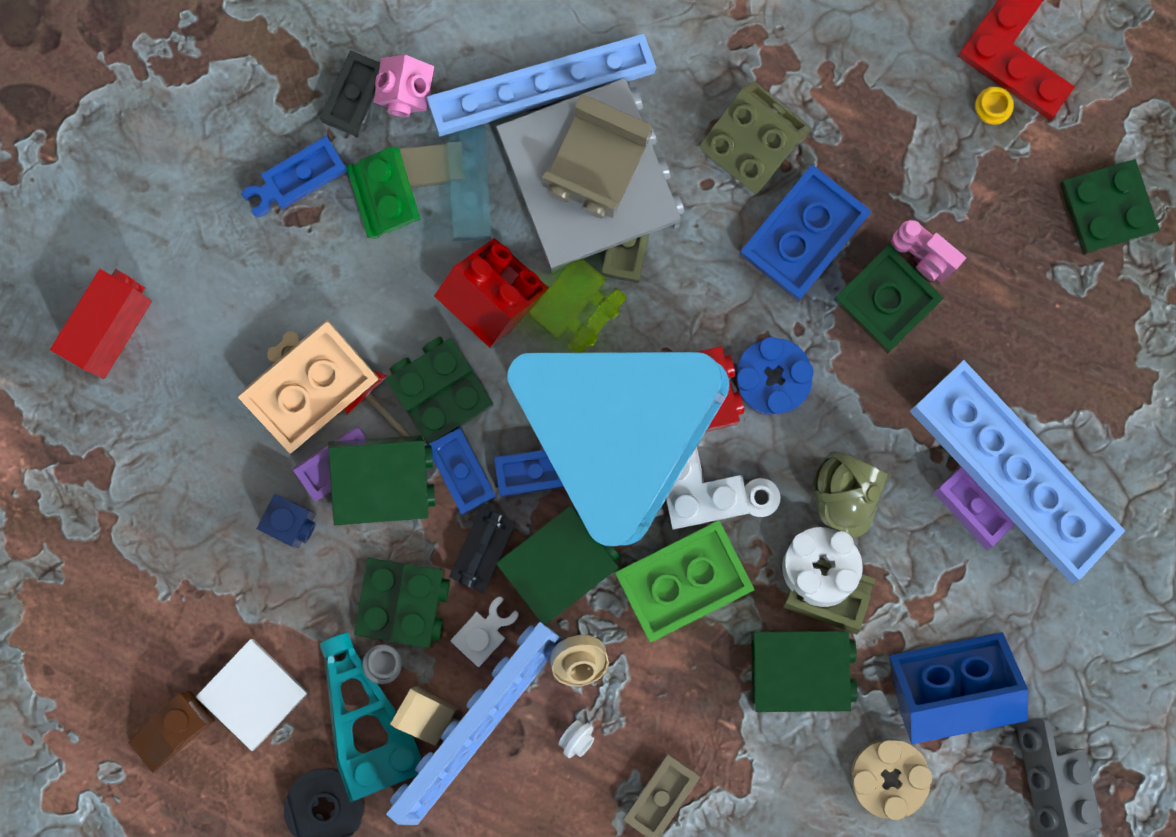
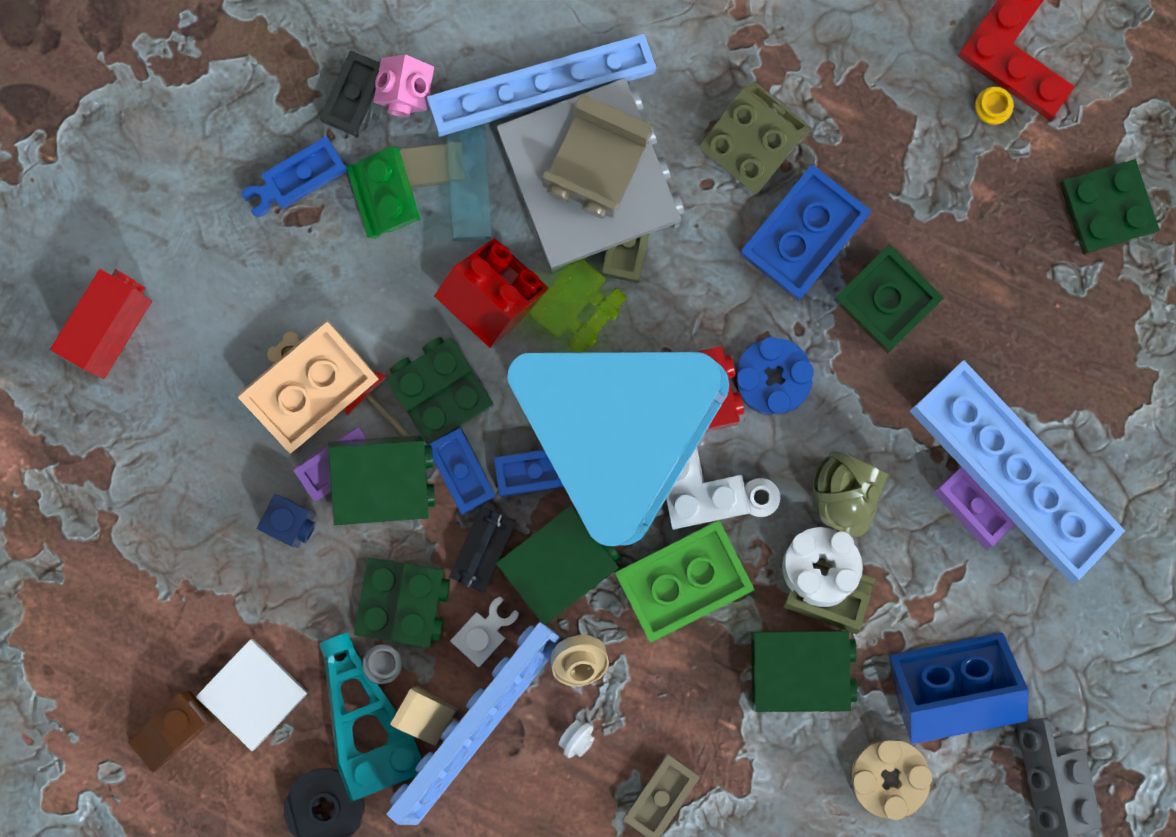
(932, 253): bright pink plate -> none

